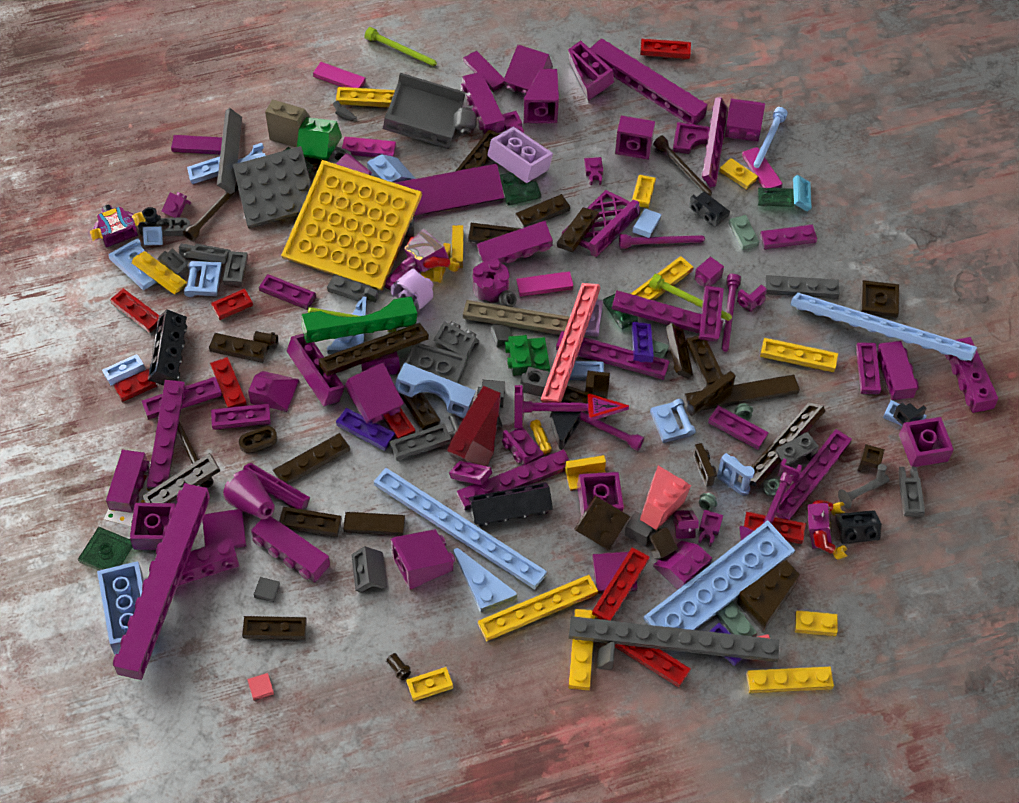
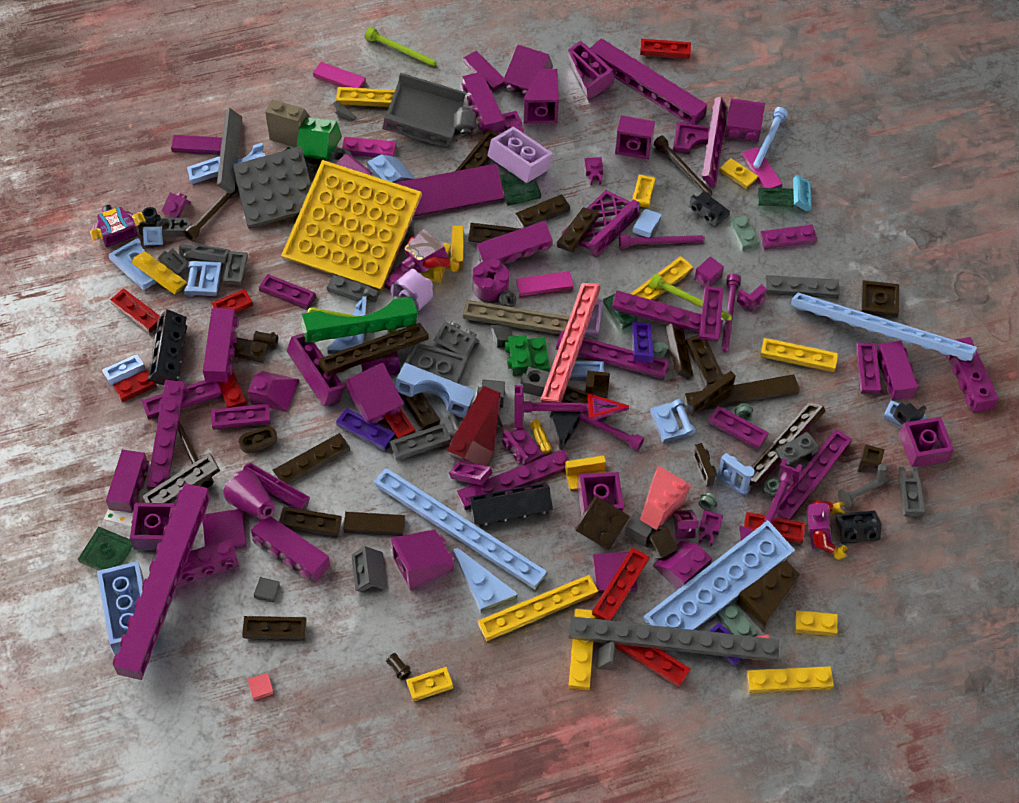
(219, 345): none -> magenta brick

